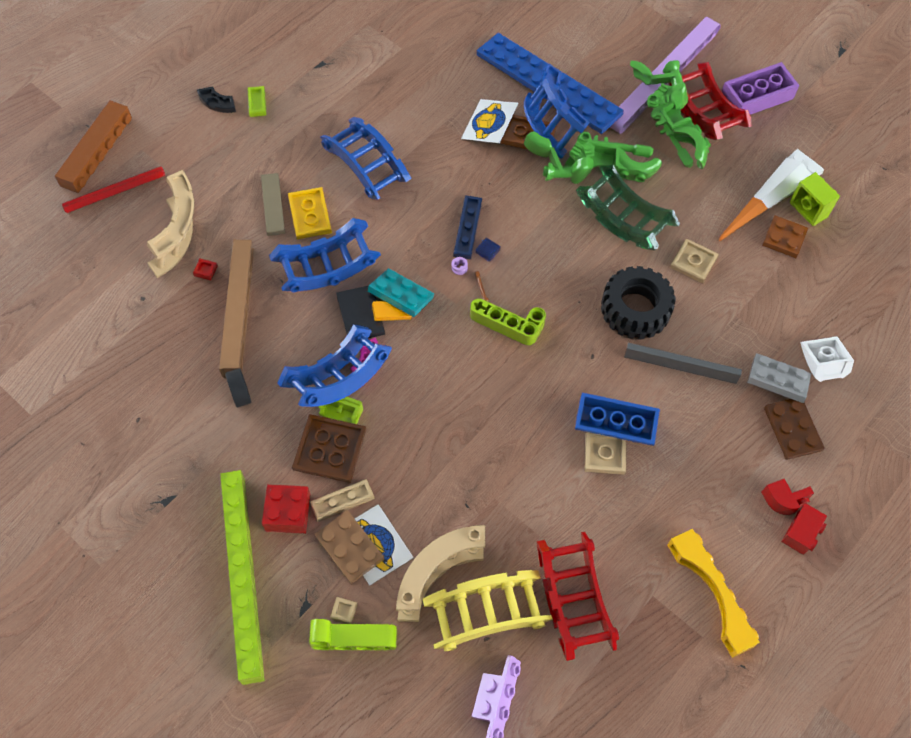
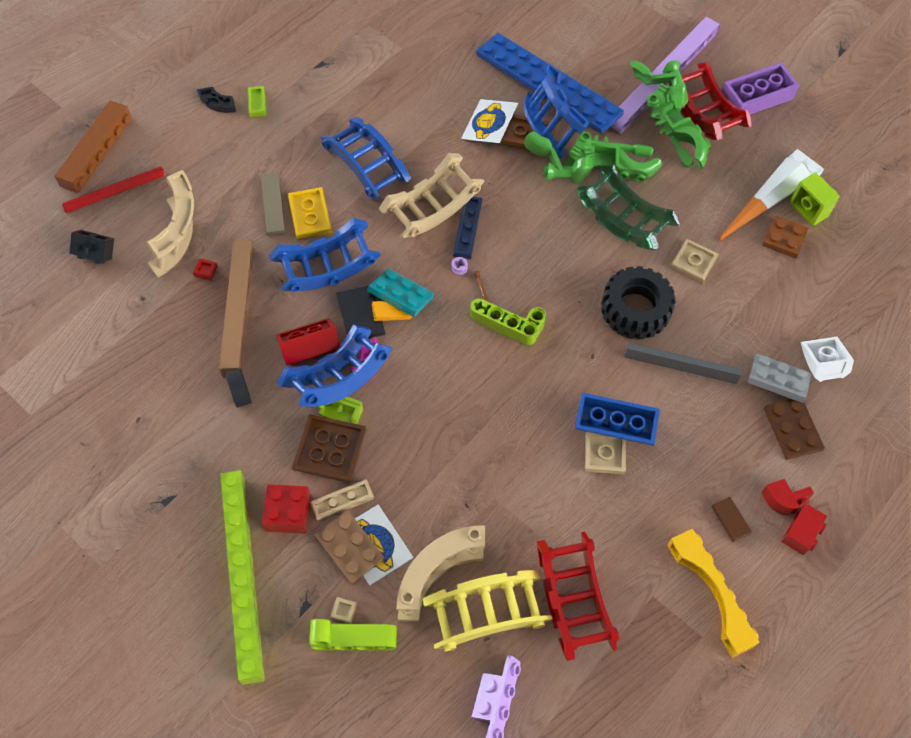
(91, 246): none -> black brick
(308, 341): none -> red slope
(402, 200): none -> tan fence
(488, 249): clear blue tile -> none
(731, 519): none -> reddish brown tile

